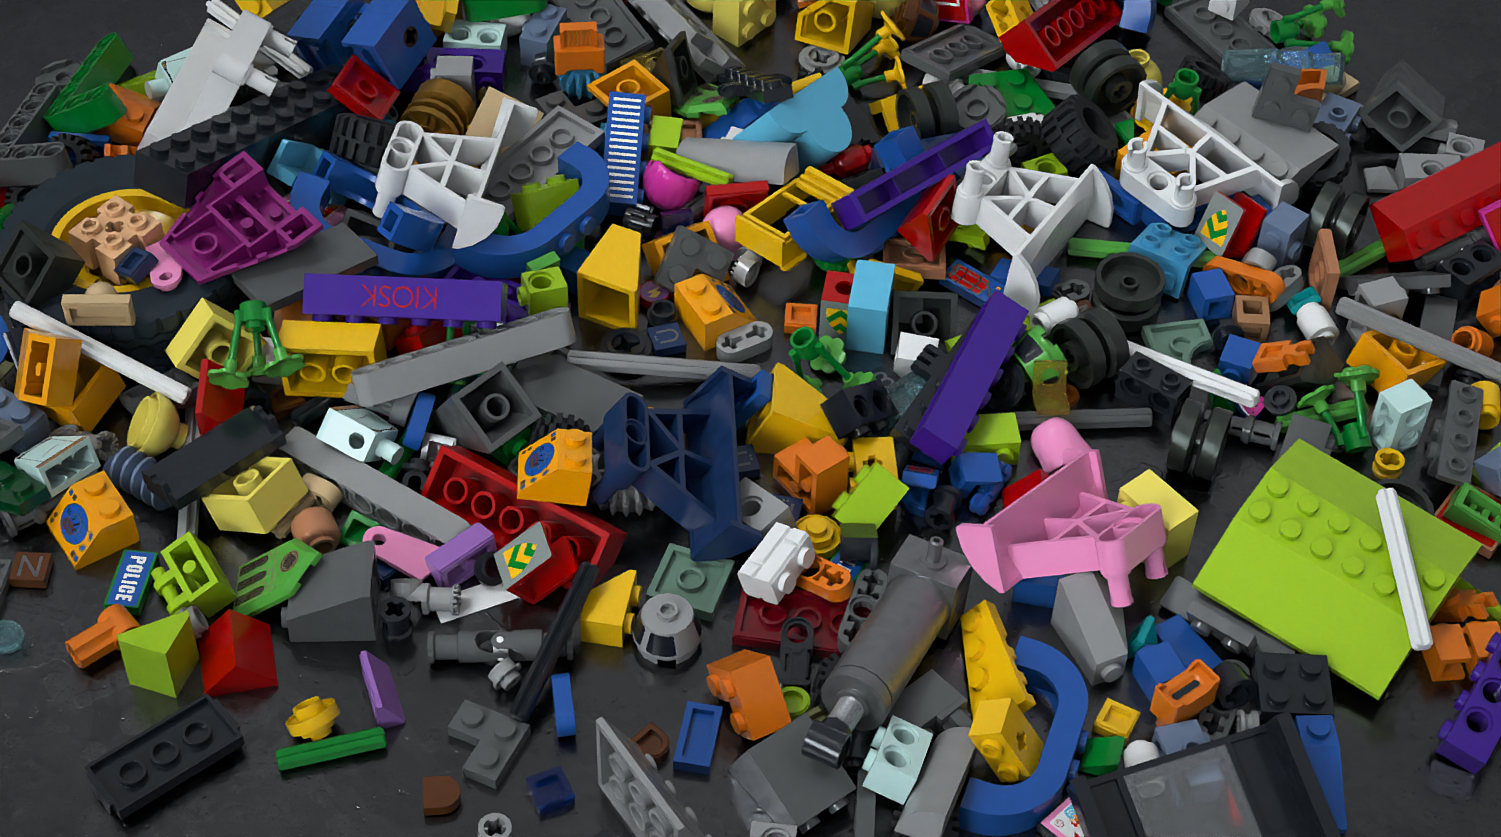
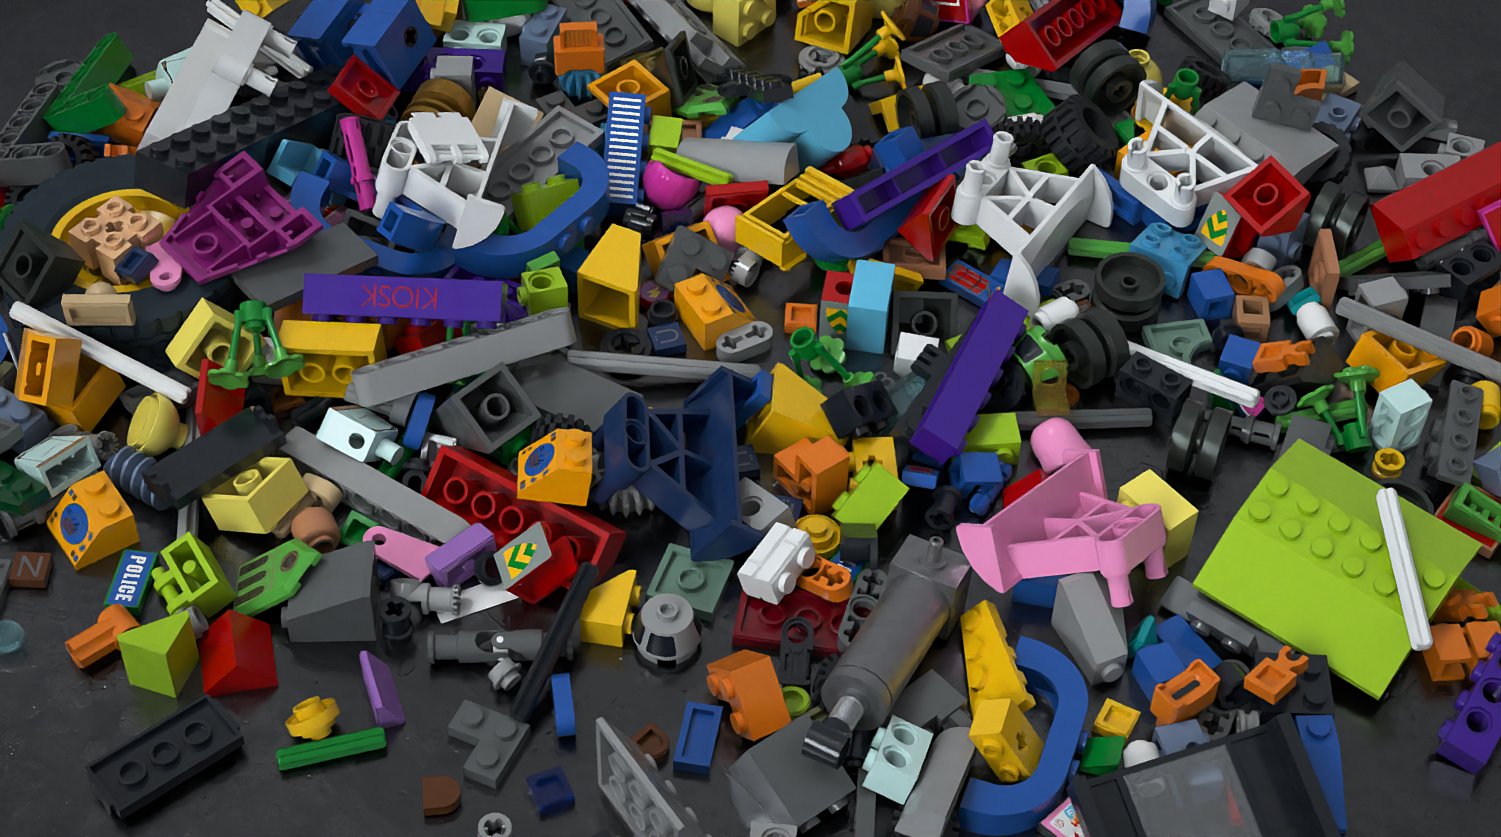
(357, 155): none -> dark pink pin
(446, 138): none -> white plate
(915, 500): blue tile -> none
(1269, 199): none -> red slope
(1275, 678): none -> orange plate

